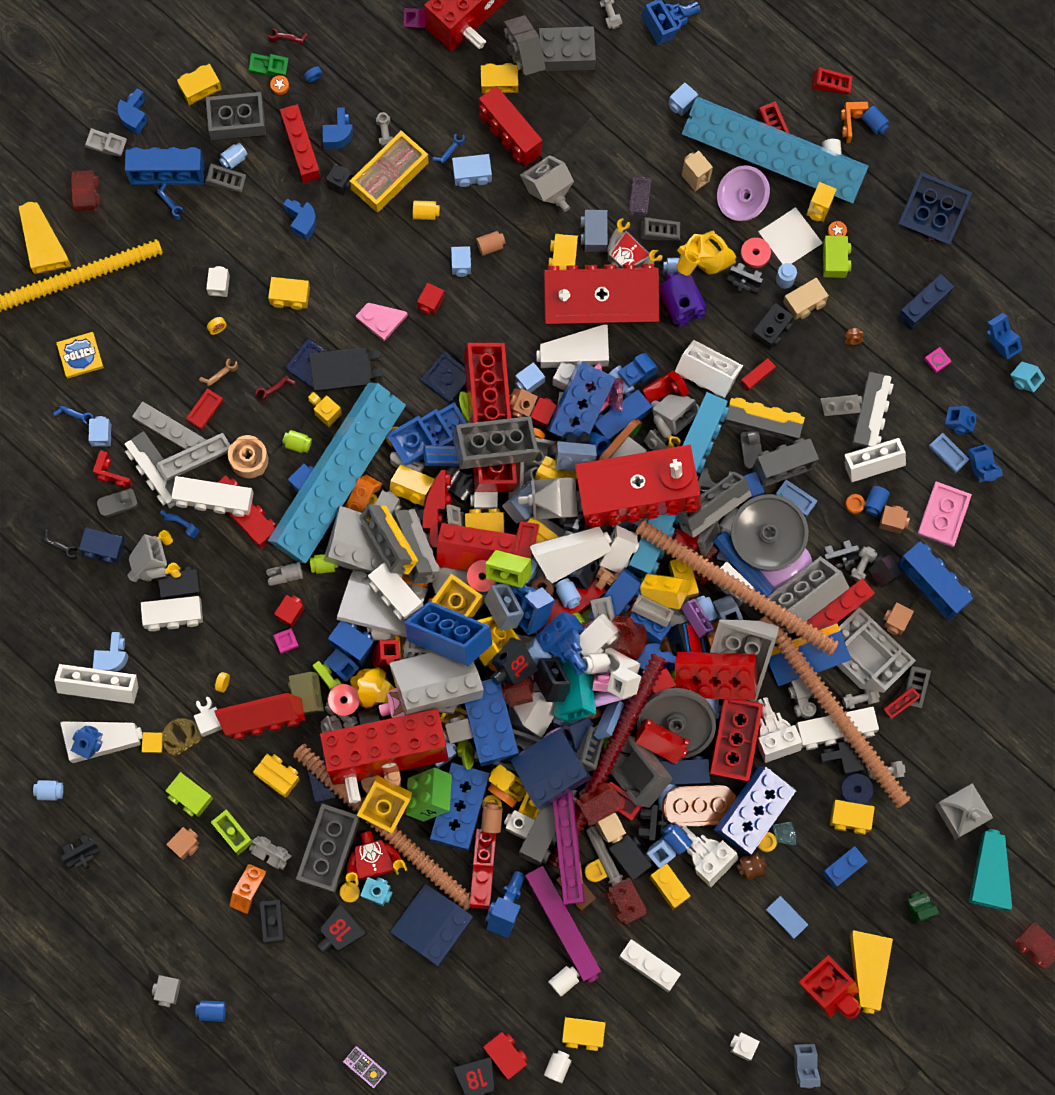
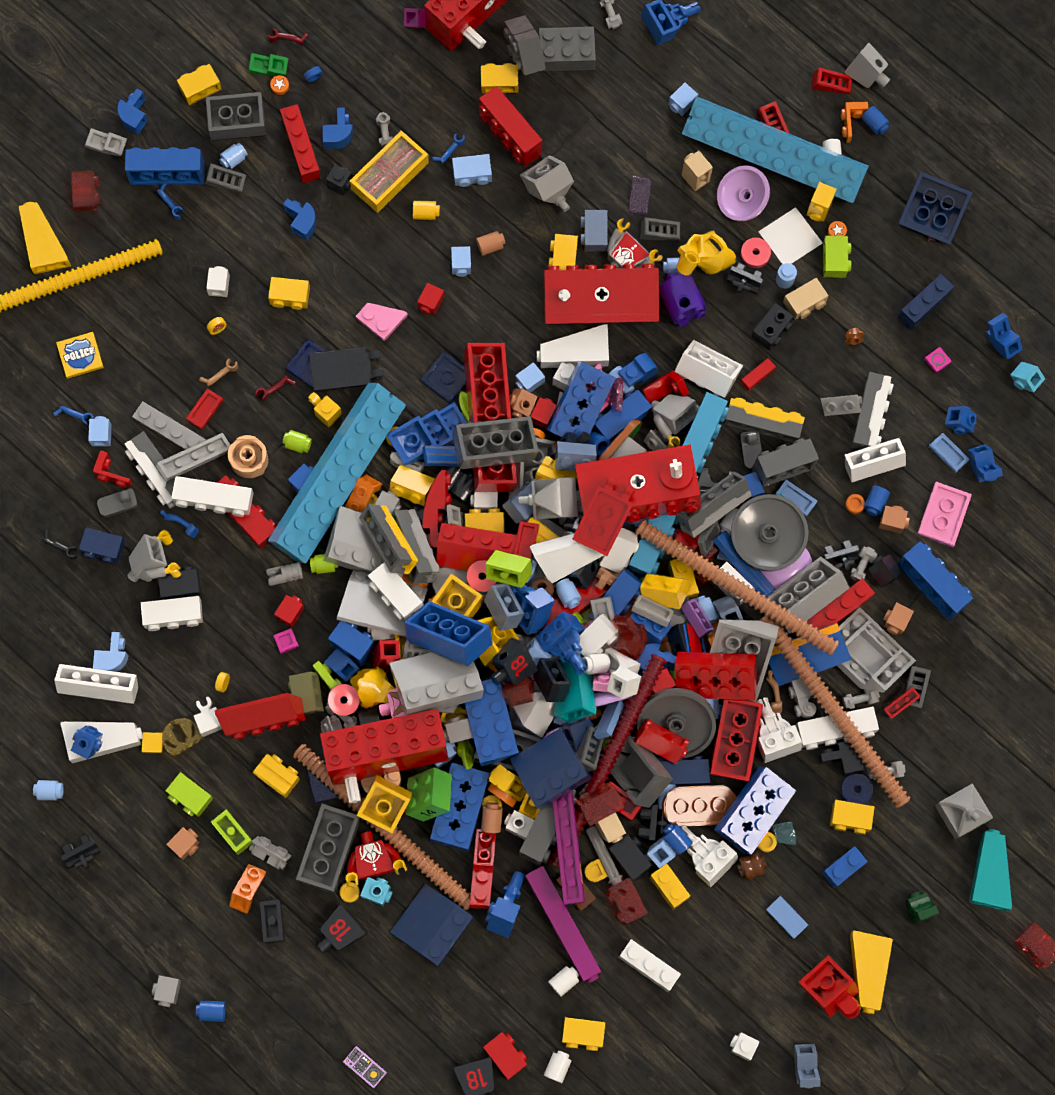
(604, 517): none -> red tile
(777, 705): none -> medium nougat piece
(868, 68): none -> light grey torso

